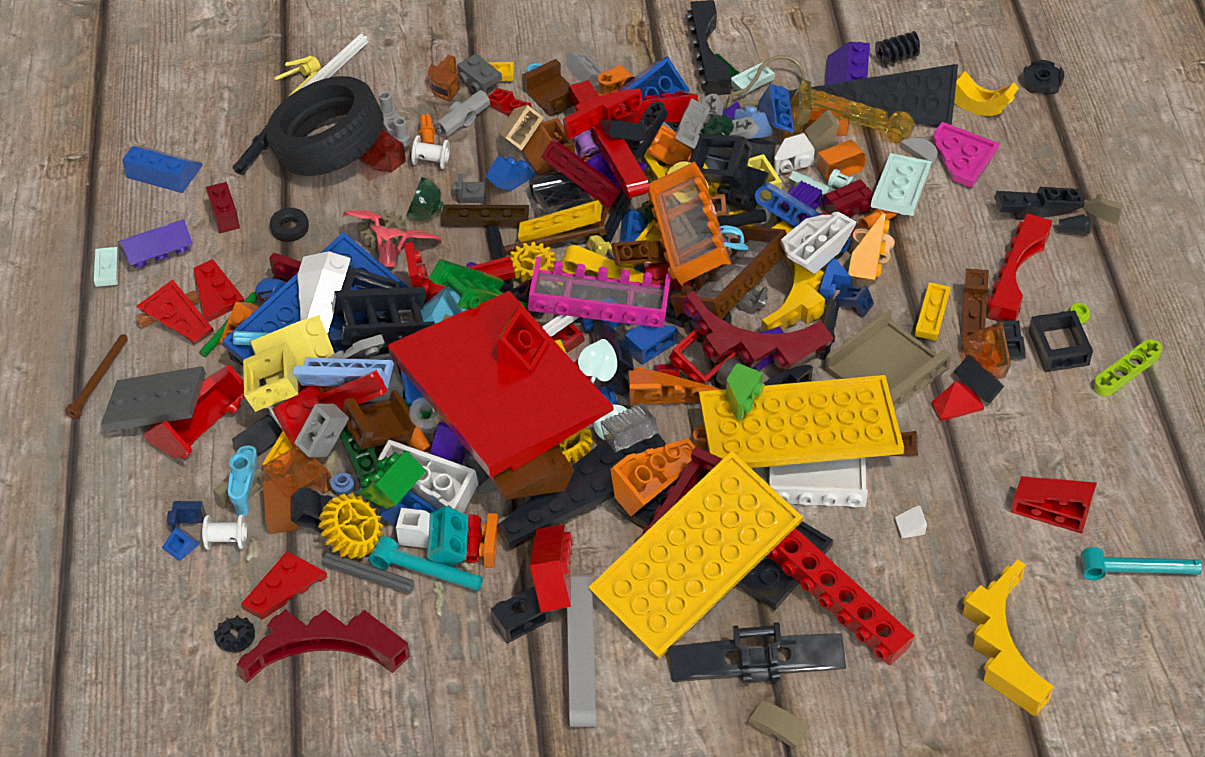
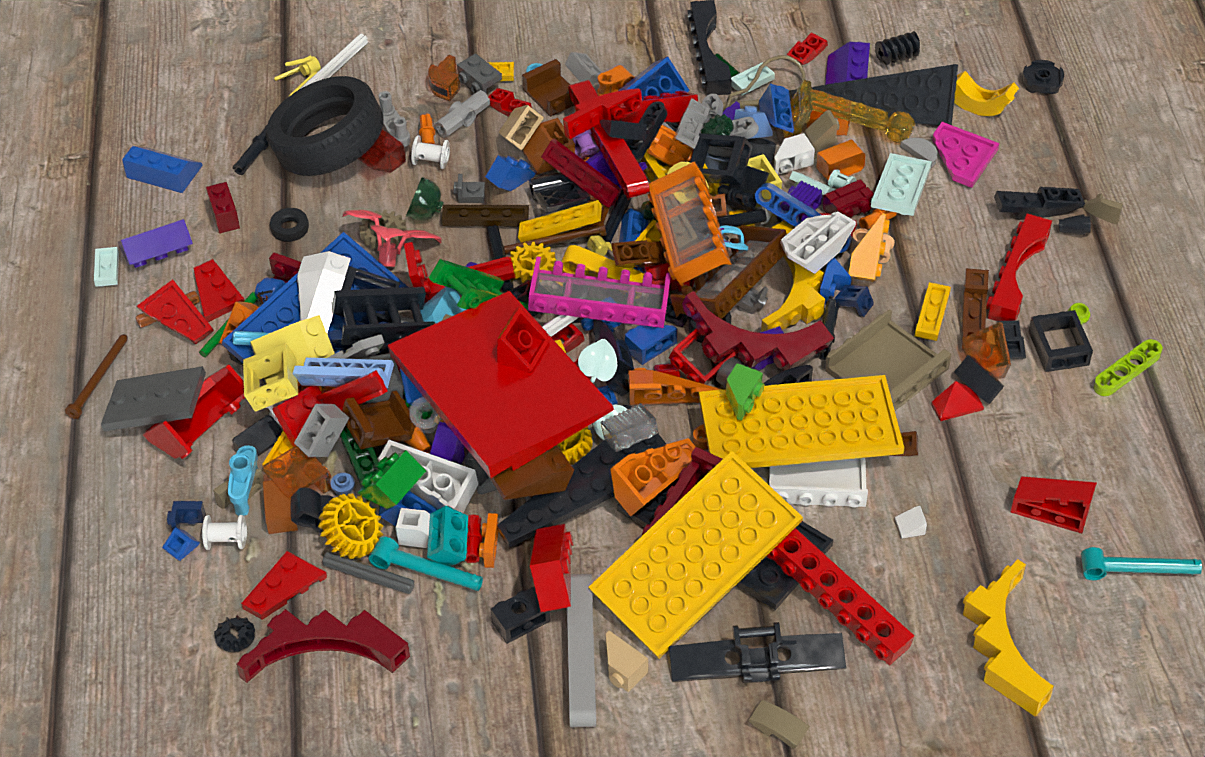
(624, 663): none -> tan slope
(808, 49): none -> red slope

